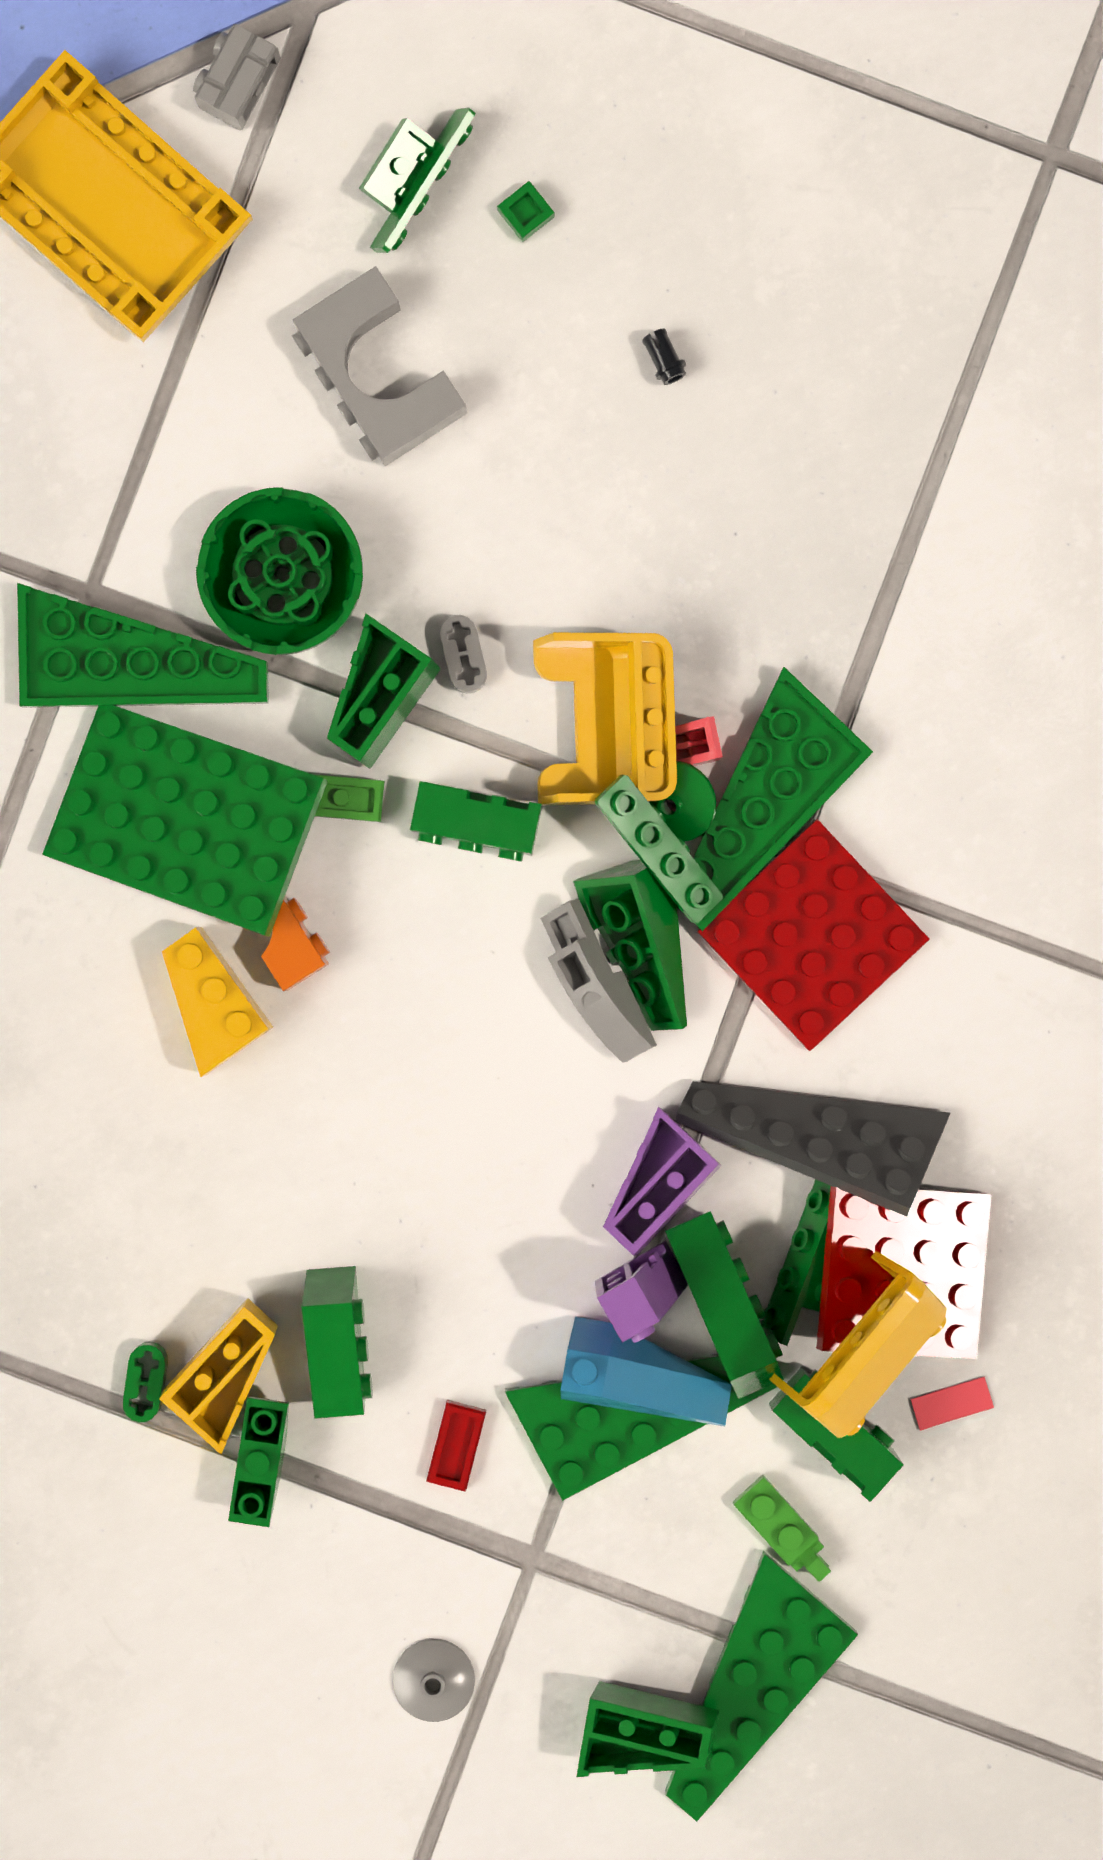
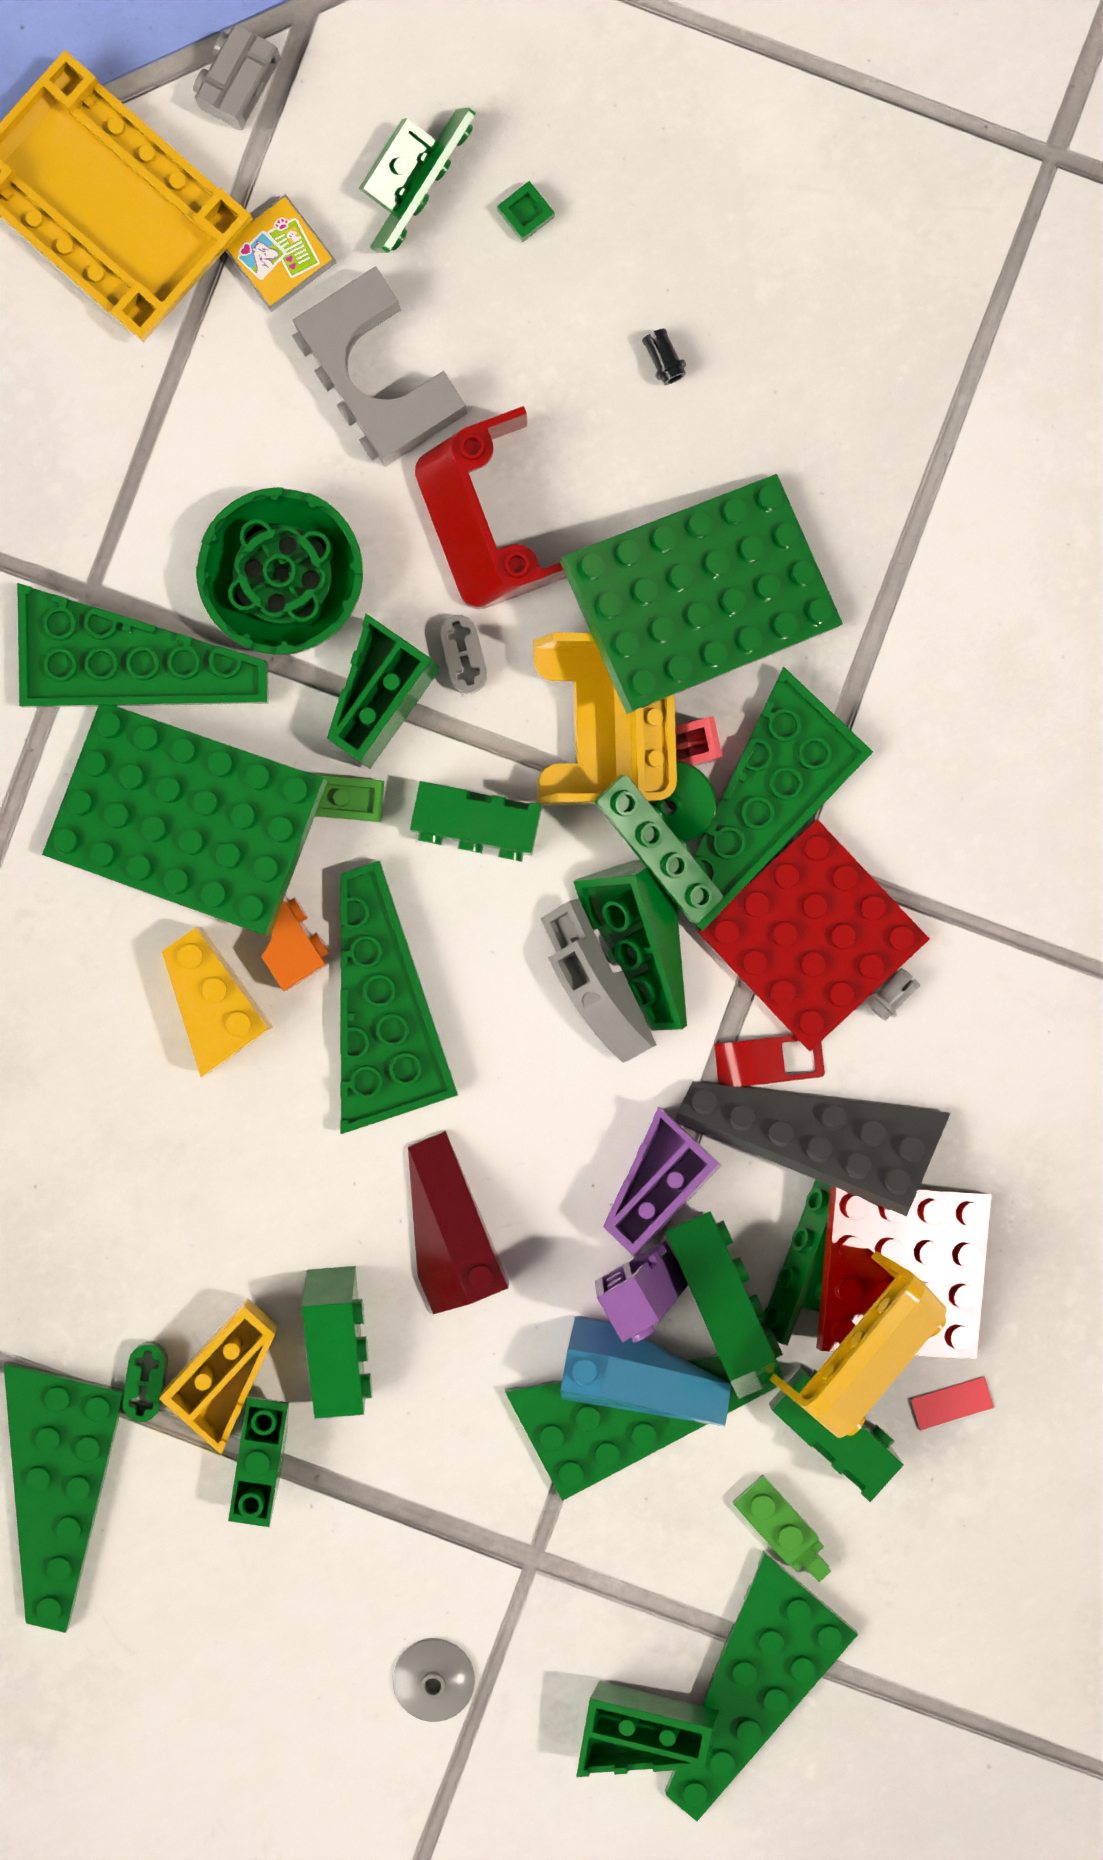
(59, 1463): none -> green wing
(279, 253): none -> tile
(386, 1026): none -> green wing
(451, 1240): none -> dark red wedge
(456, 1445): red tile -> none
(479, 569): none -> red windscreen
(700, 593): none -> green plate
(759, 1062): none -> red piece
(893, 995): none -> light grey pin

